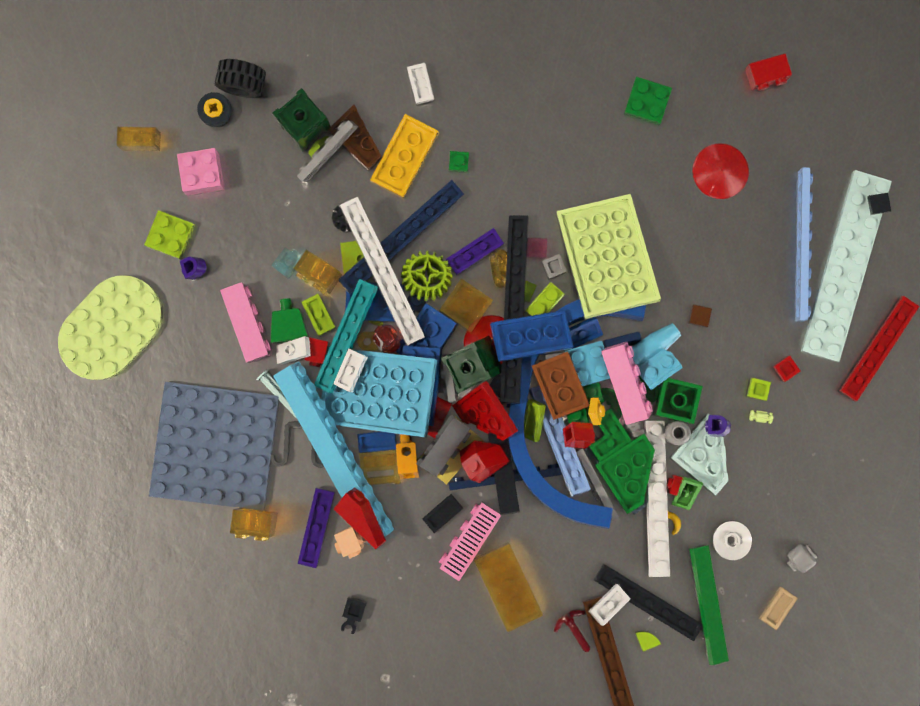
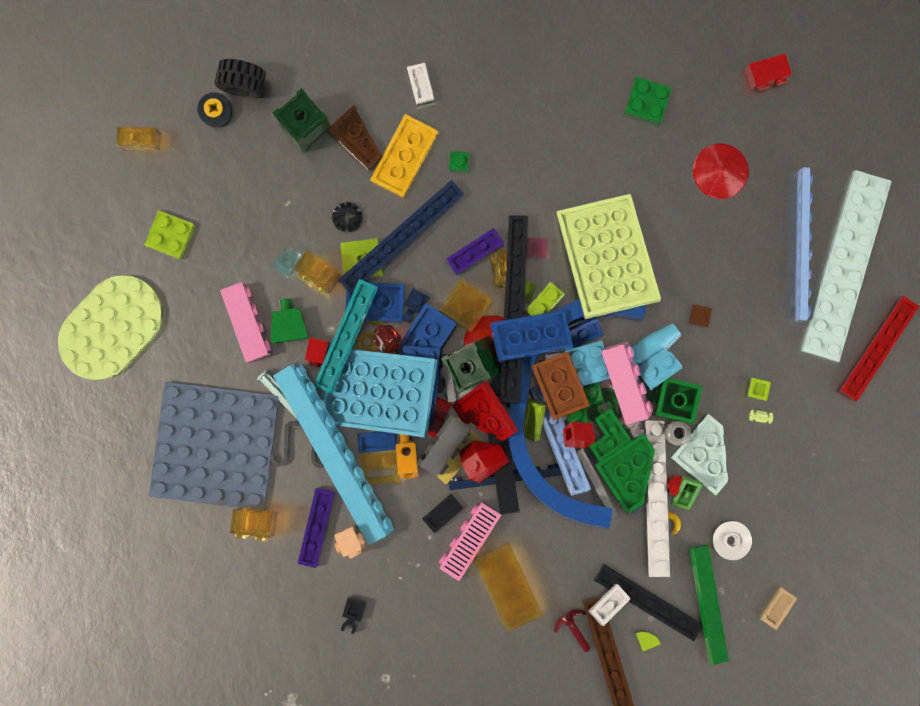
(193, 267): dark purple plate -> none
(200, 171): bright pink brick -> none
(293, 350): white plate -> none
(318, 314): lime plate -> none
(319, 144): lime tile -> none
(322, 155): light grey plate -> none
(350, 370): white plate -> none
(359, 514): red slope -> none
(382, 271): white plate -> none
(442, 274): lime gear -> none
(554, 266): light grey plate -> none
(596, 411): yellow plate -> none
(632, 339): dark blue tile -> none
(717, 426): dark purple plate -> none
(786, 368): red plate -> none
(802, 558): light grey head -> none
(879, 203): black tile -> none

